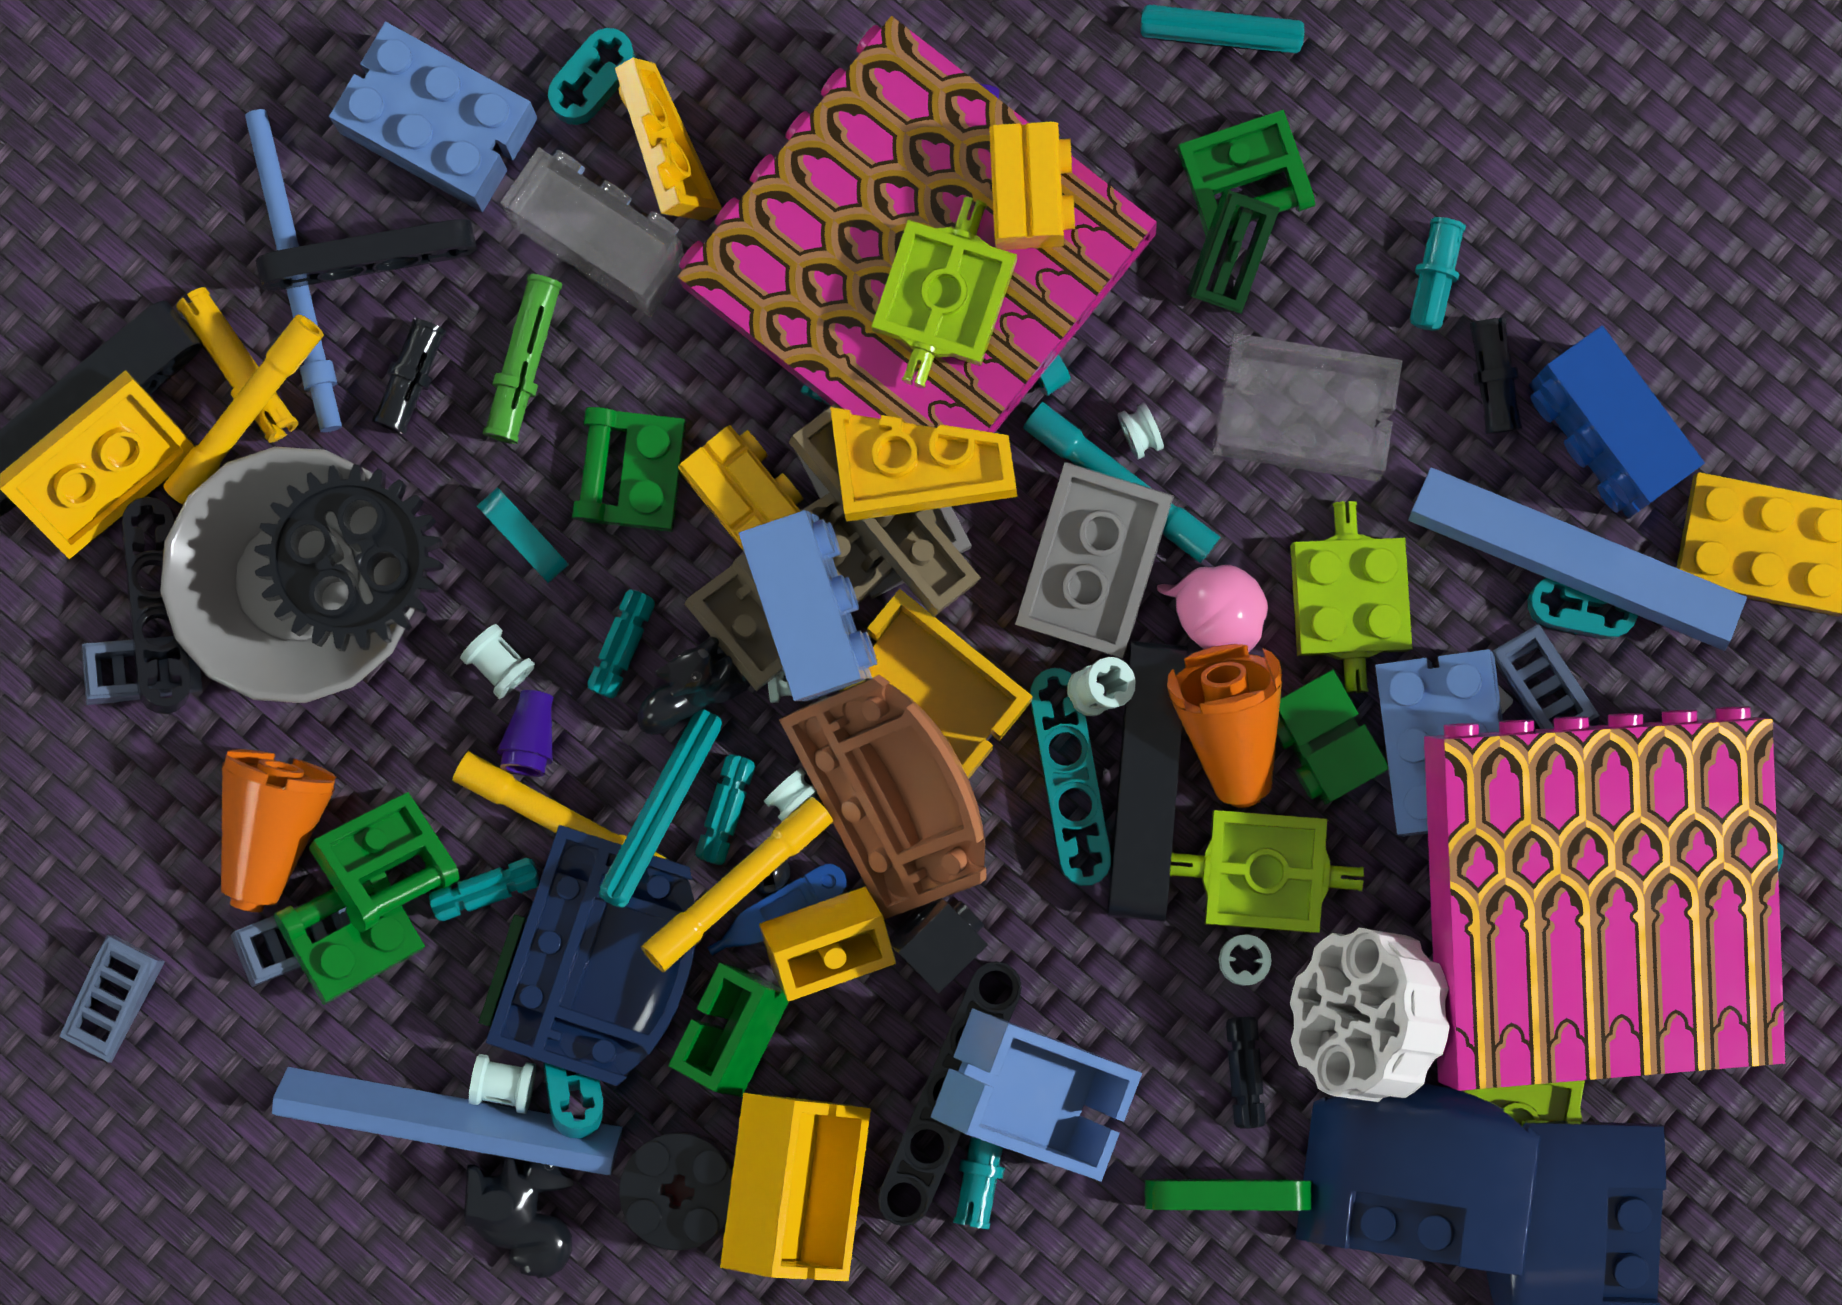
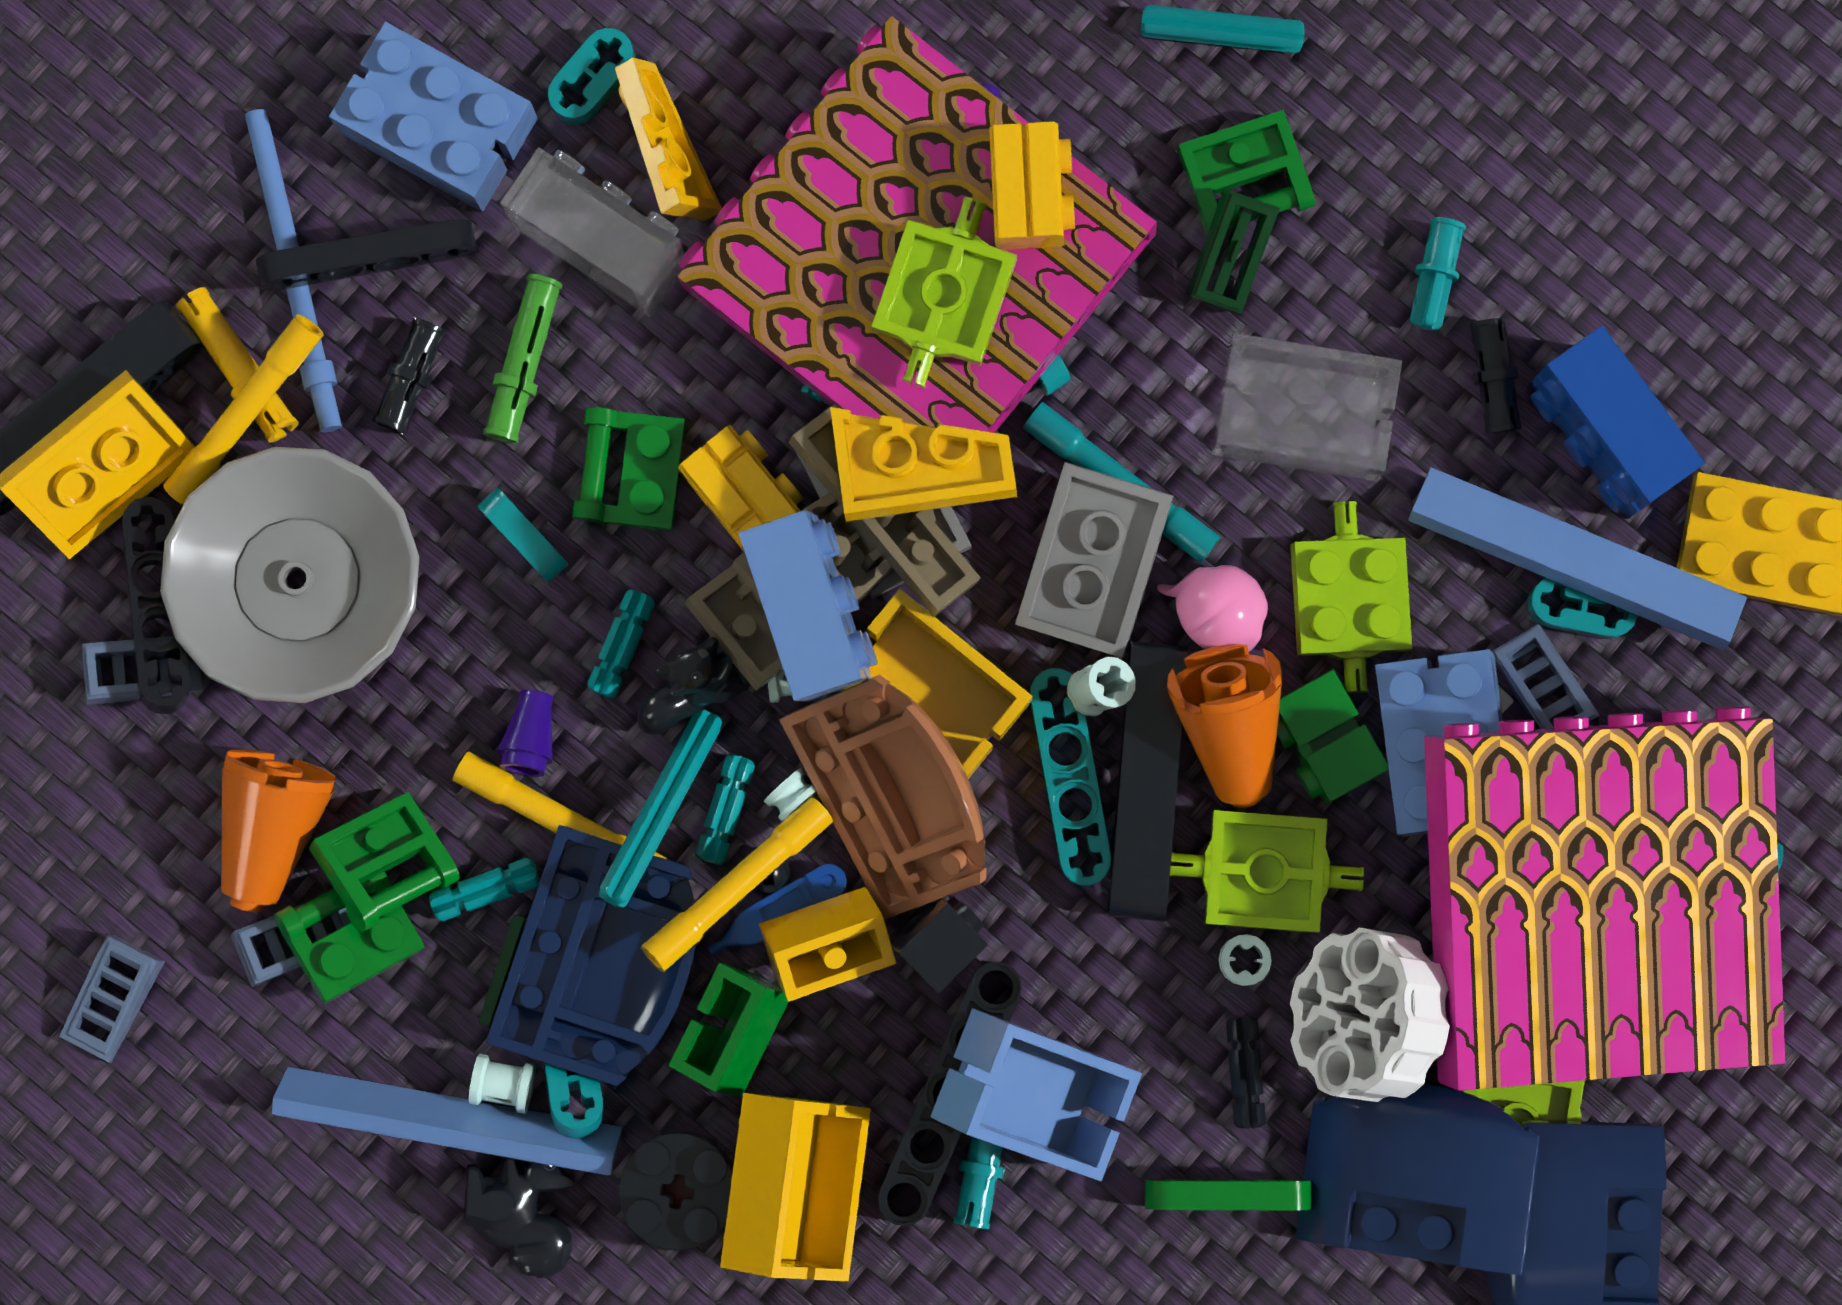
(303, 580): black gear -> none
(497, 661): light aqua bush -> none
(1140, 431): light aqua bush -> none

